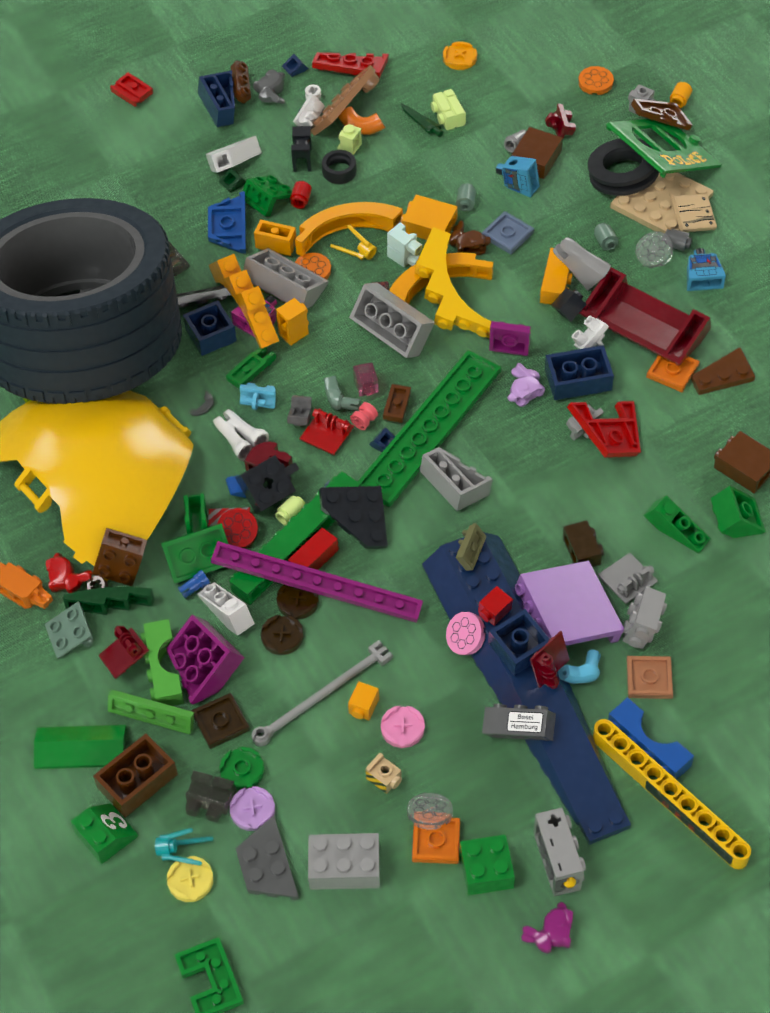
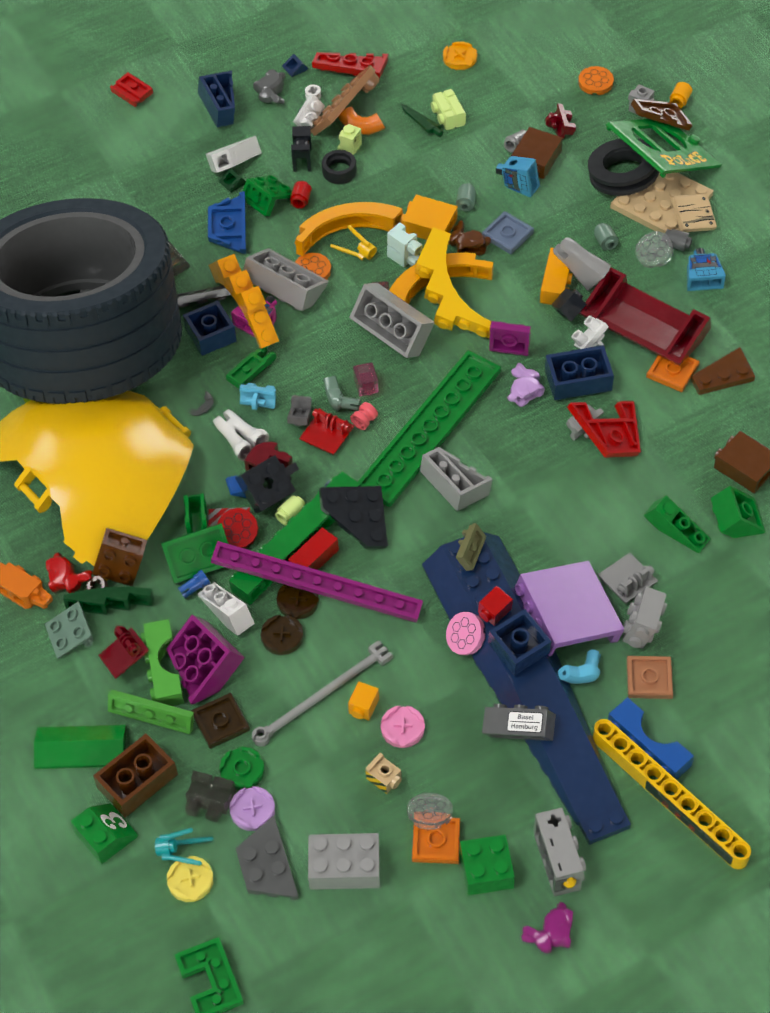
(241, 82): reddish brown plate -> none
(275, 237): light orange brick -> none
(292, 321): light orange brick -> none
(382, 440): dark blue slope -> none
(397, 403): reddish brown plate -> none
(550, 660): dark red hinge -> none
(582, 543): dark brown brick -> none

